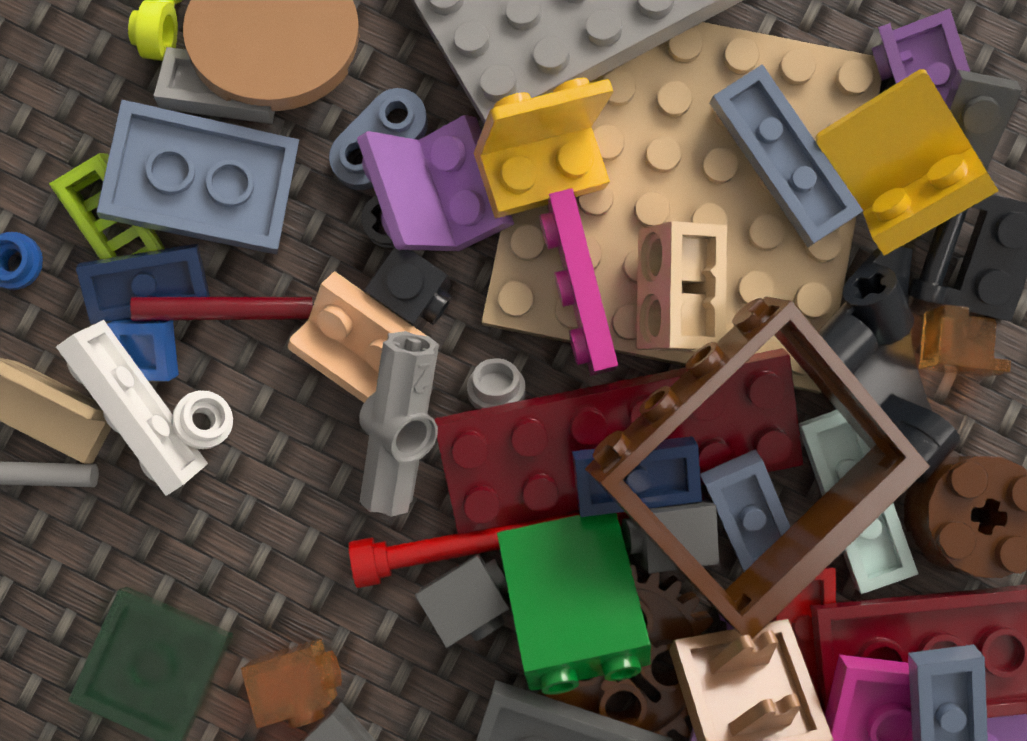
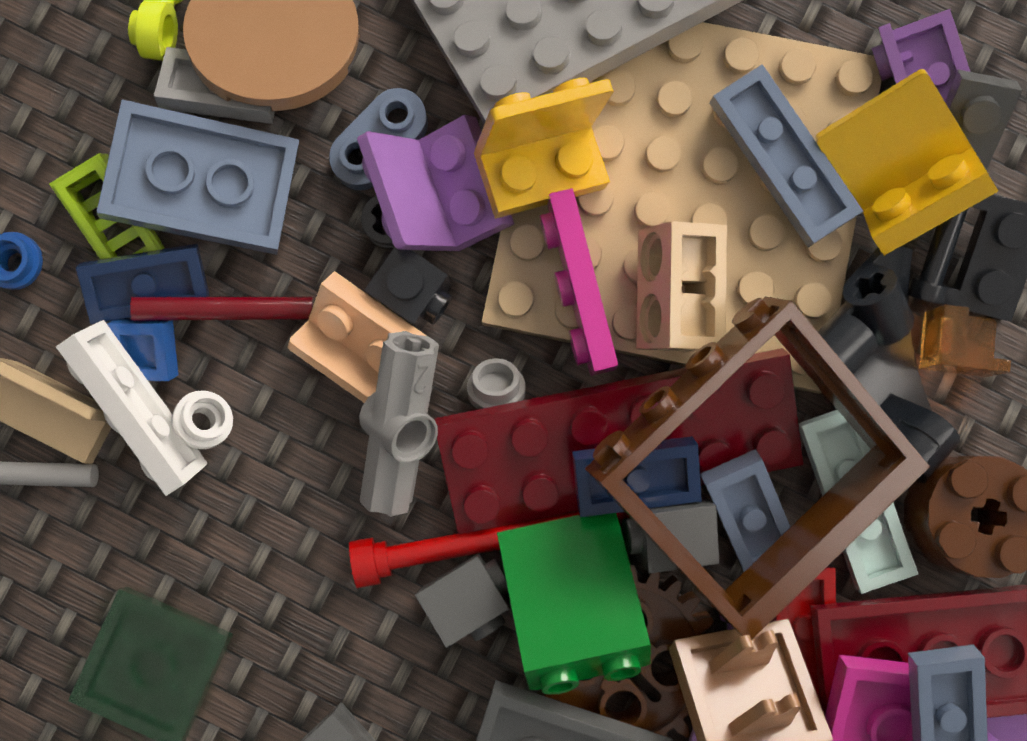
(292, 684): clear orange brick -> none

